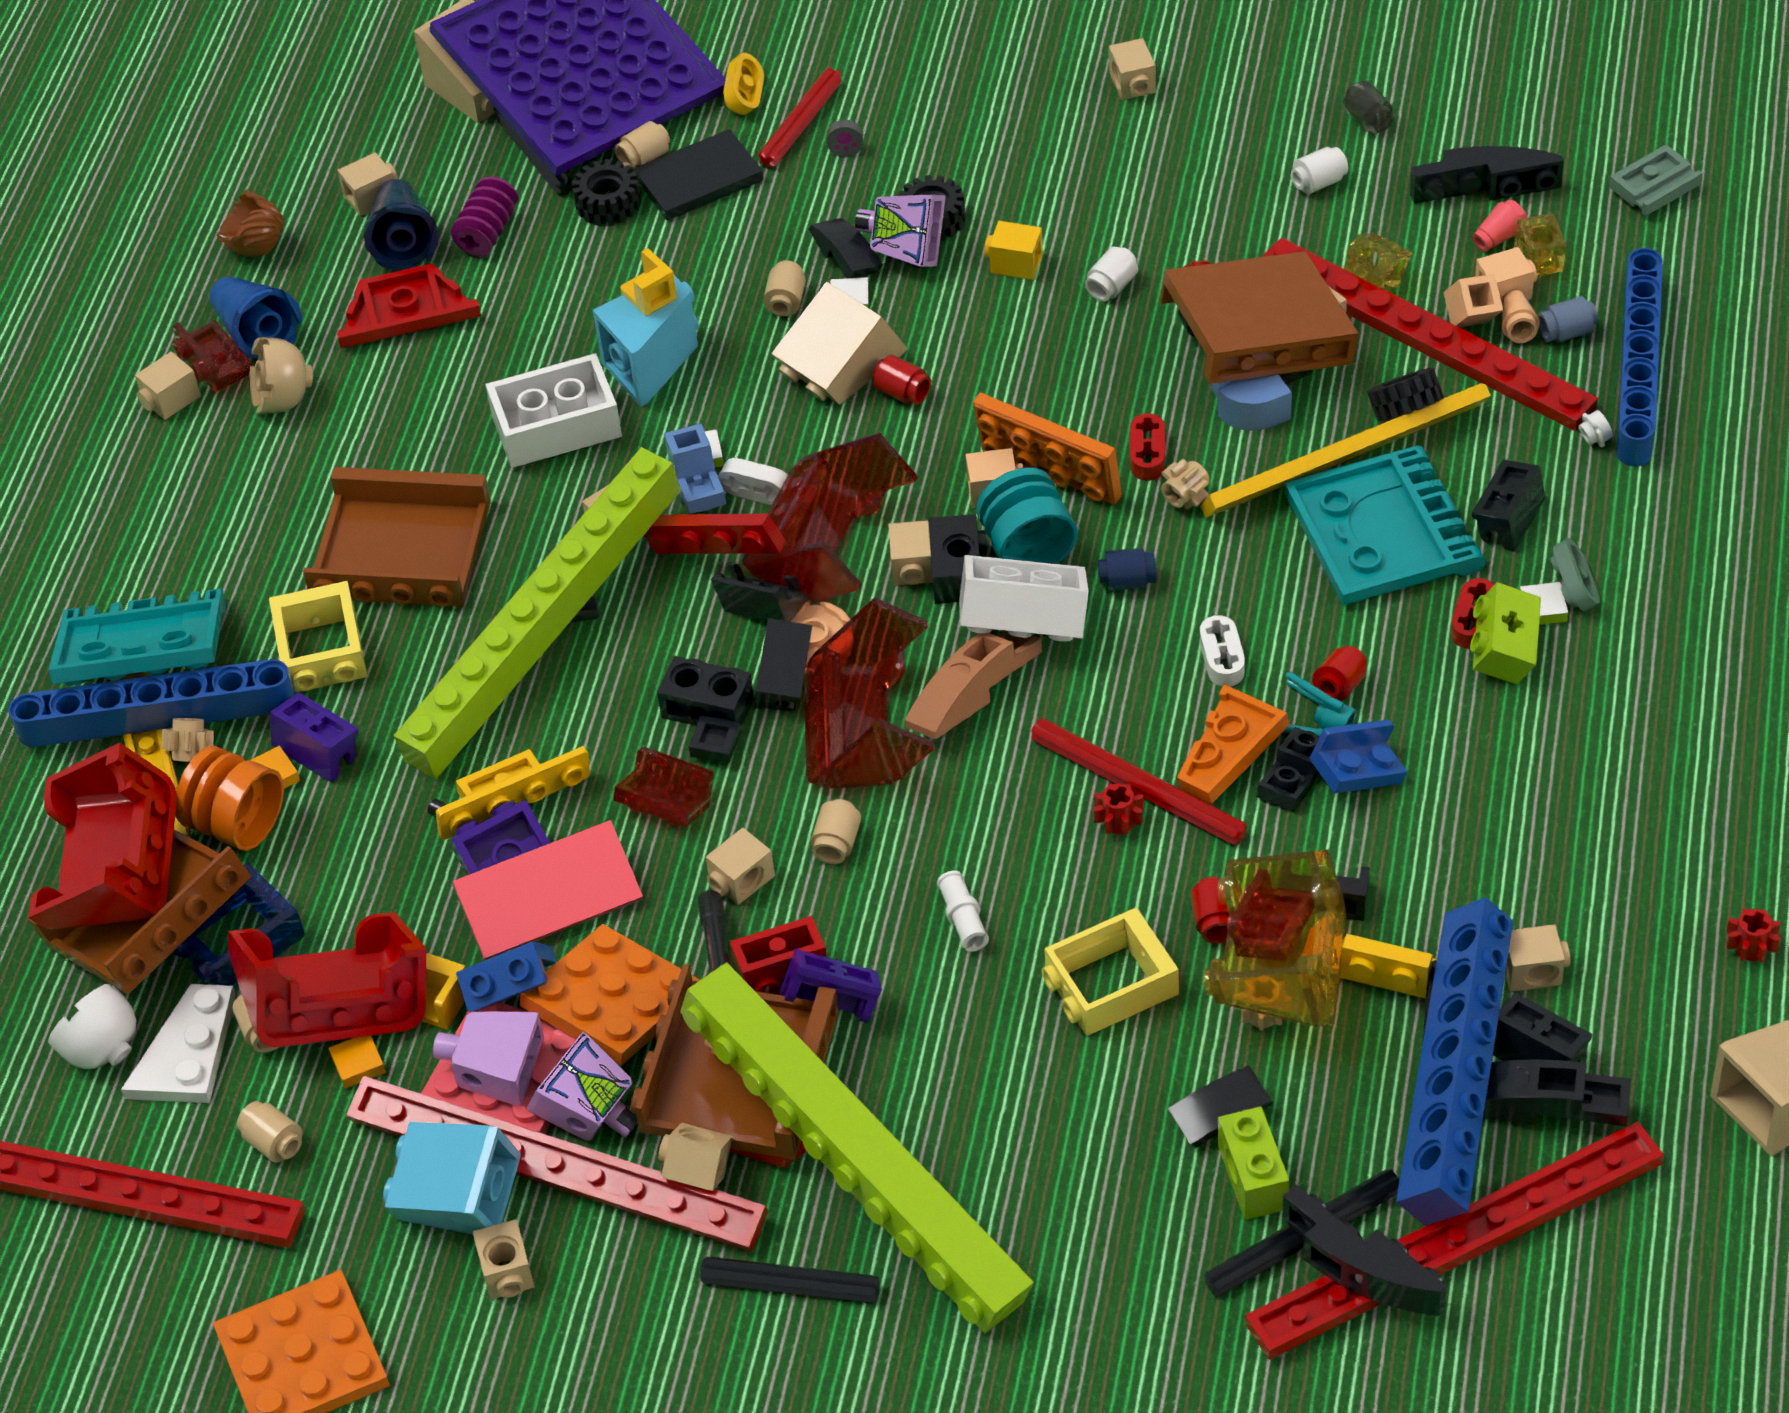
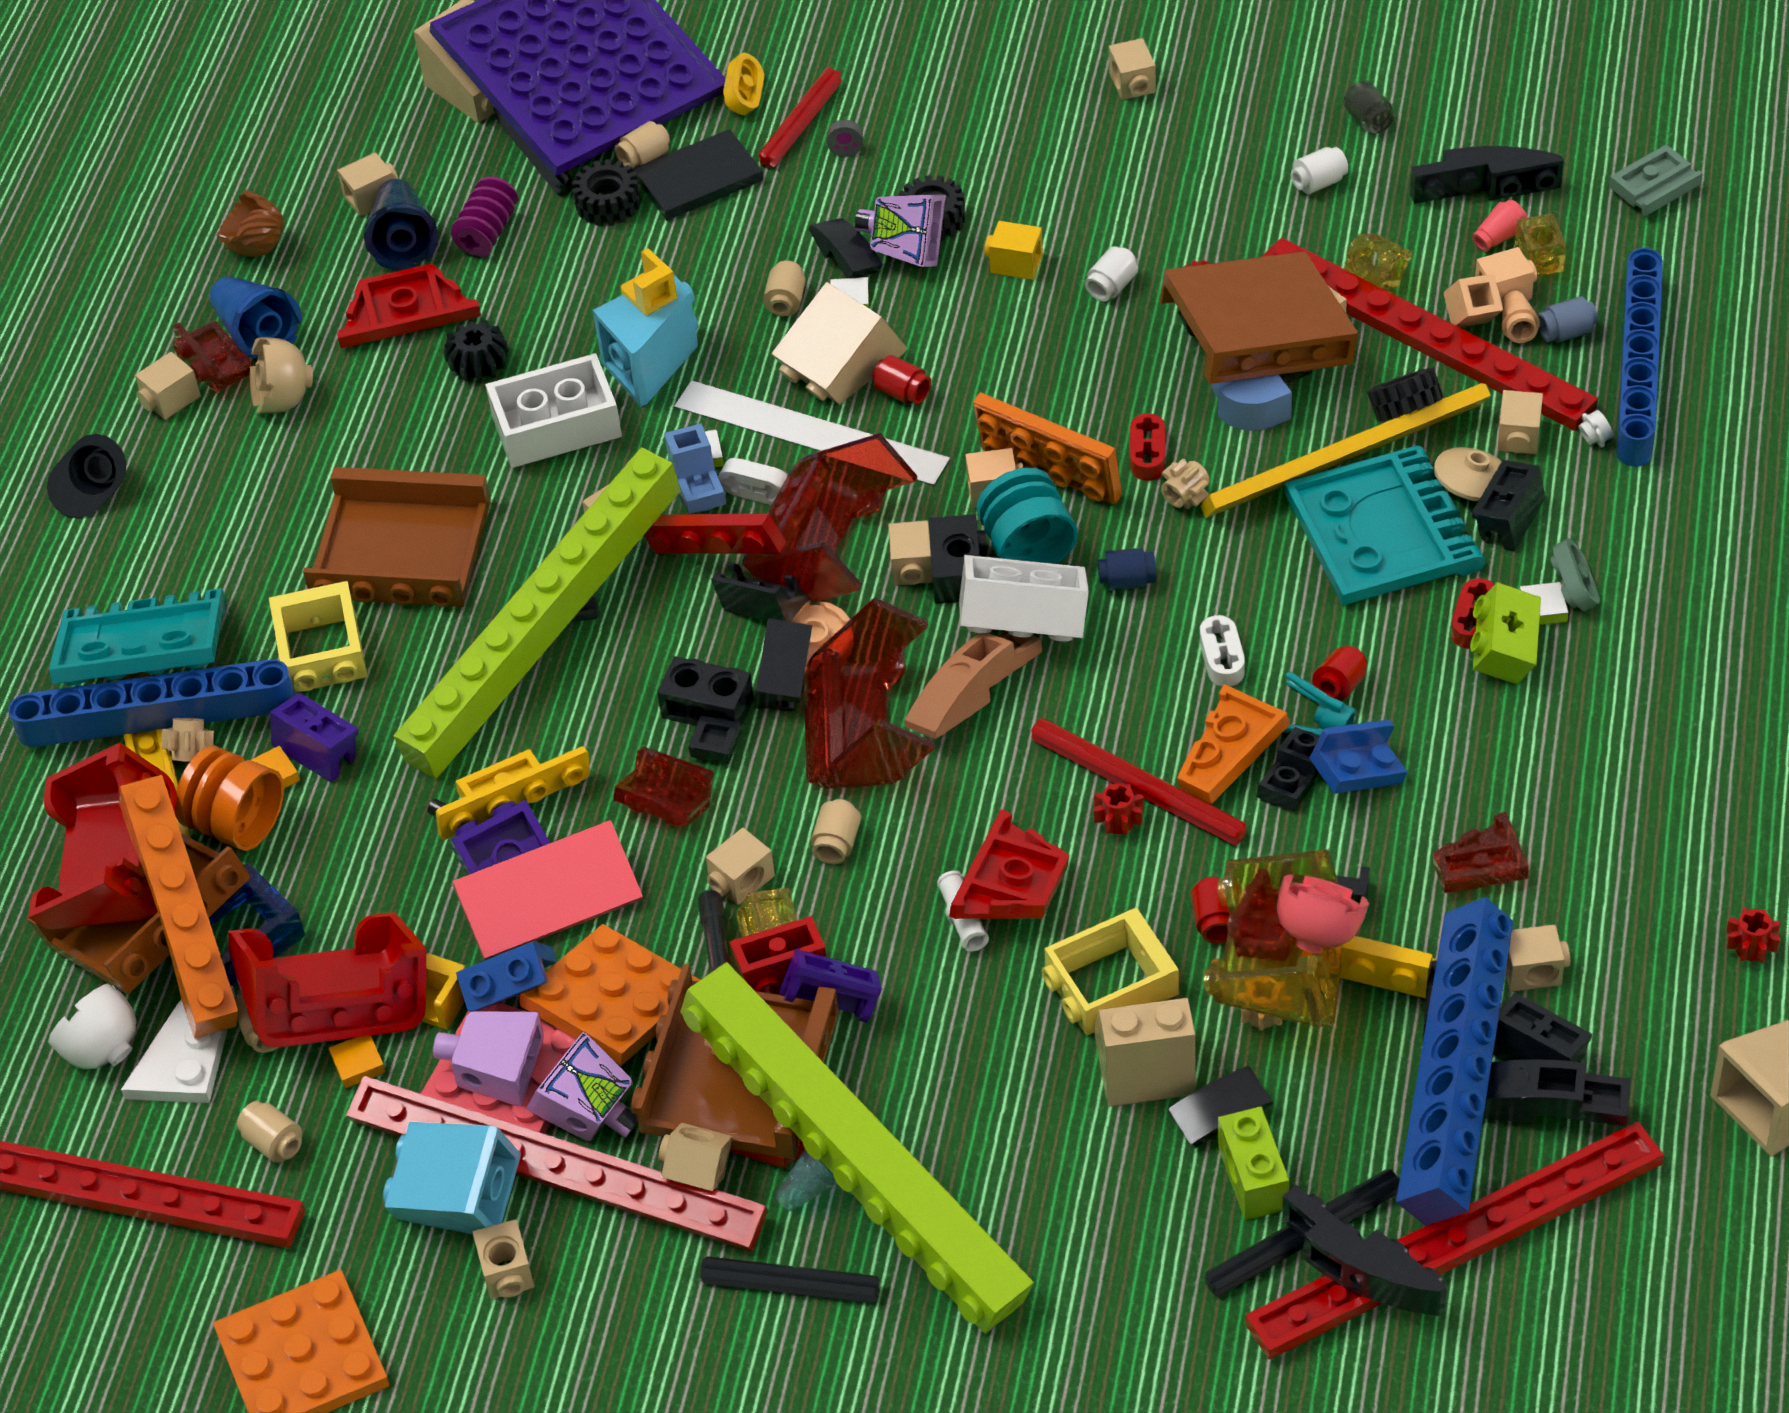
(86, 476): none -> black piece
(179, 905): none -> orange arch
(476, 351): none -> black gear
(765, 911): none -> clear yellow brick
(795, 426): none -> white sticker
(804, 1182): none -> clear light blue cone
(1010, 875): none -> red wing
(1146, 1051): none -> tan slope
(1319, 913): none -> coral cylinder
(1465, 471): none -> tan dish
(1481, 858): none -> clear red wing
(1520, 422): none -> tan brick

